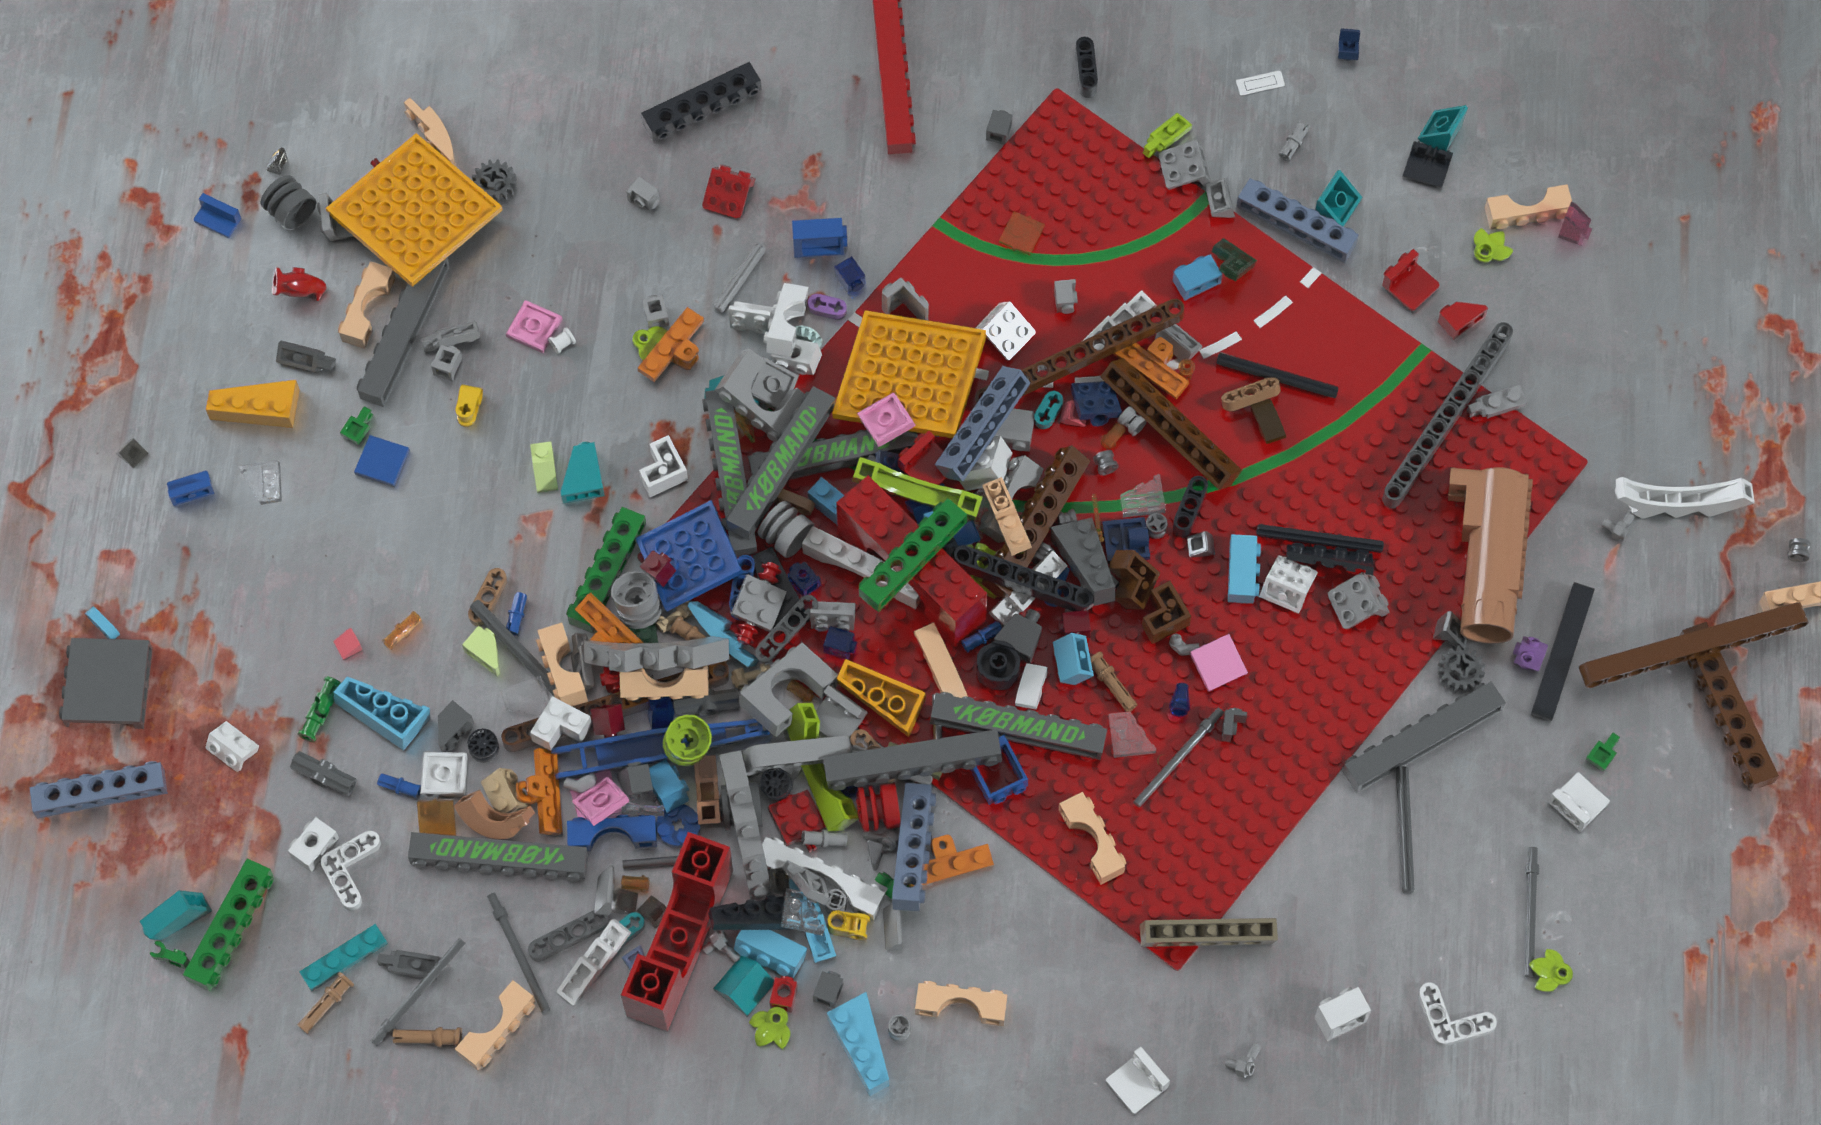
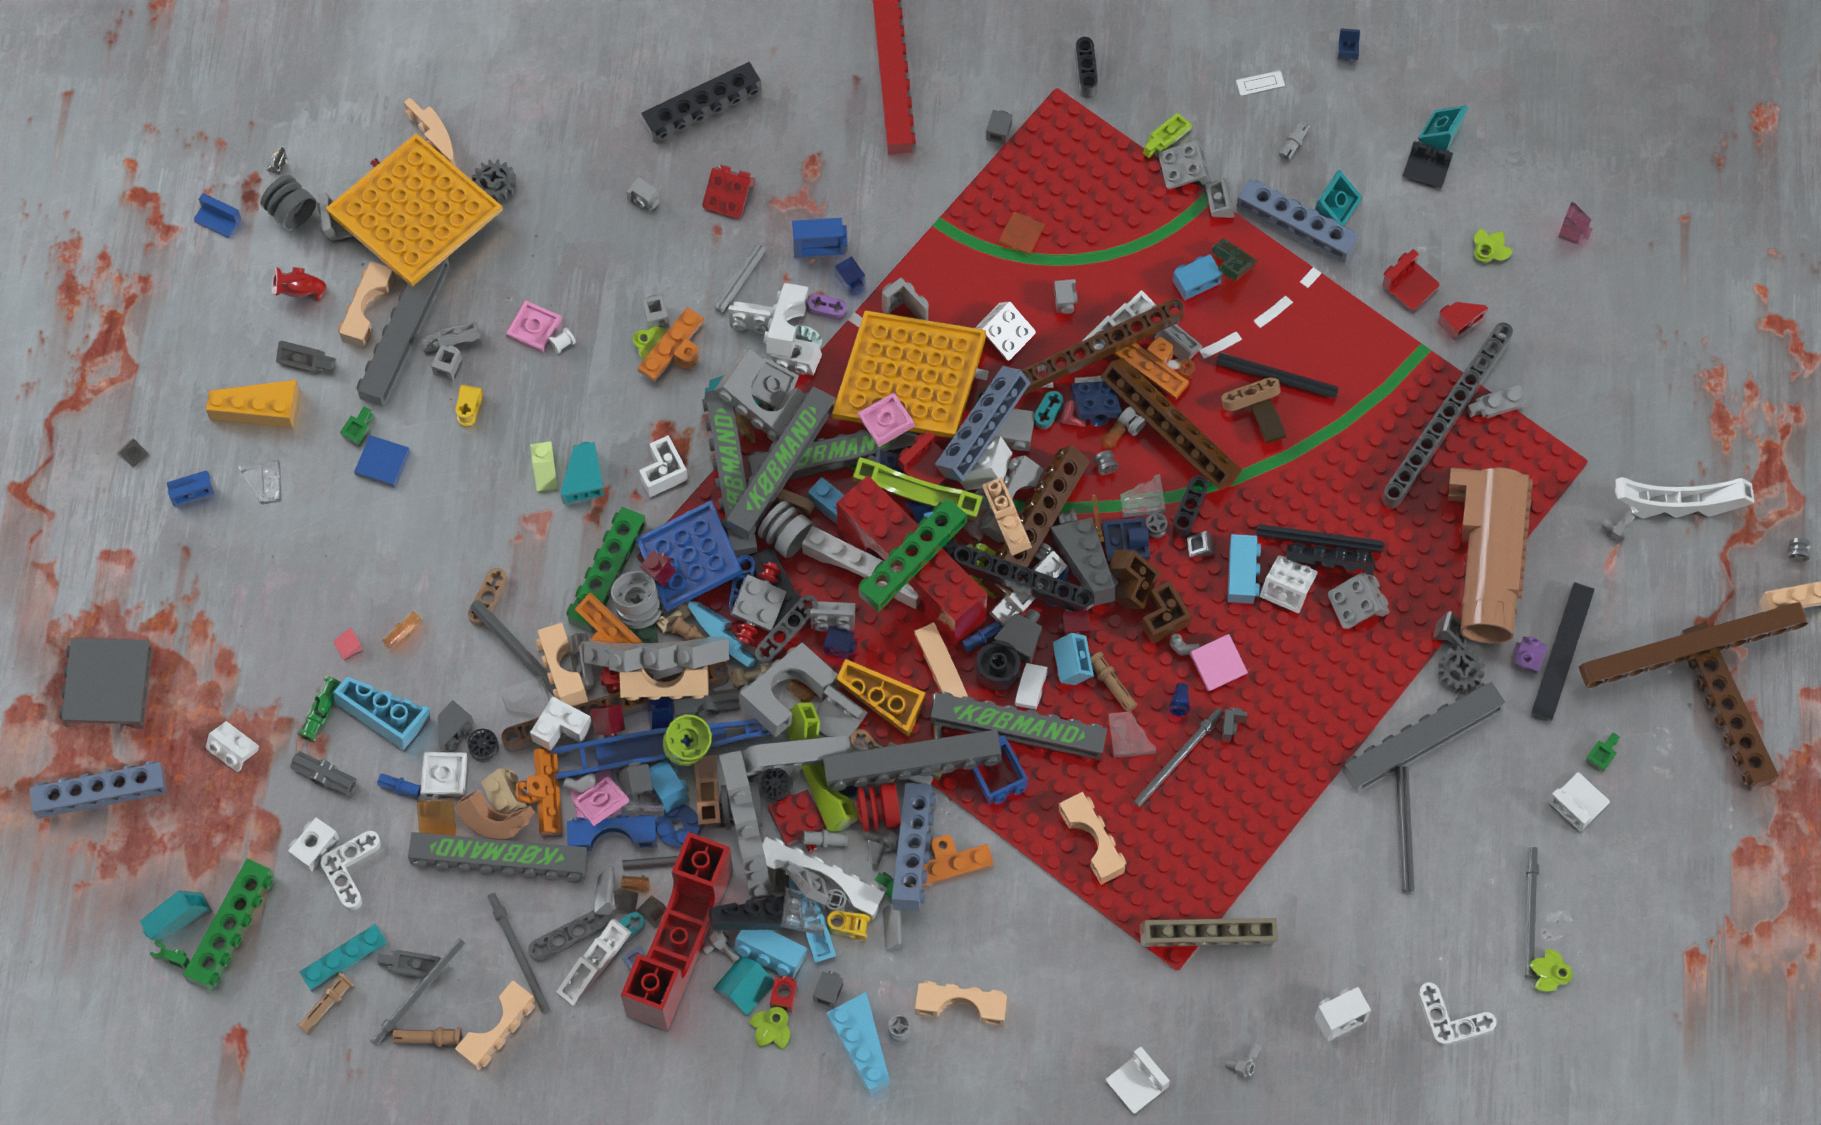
(102, 623): medium azure beam -> none
(483, 648): yellowish green slope -> none
(516, 613): blue axle -> none
(806, 584): clear blue brick -> none
(967, 534): blue slope -> none
(1504, 212): light nougat arch -> none

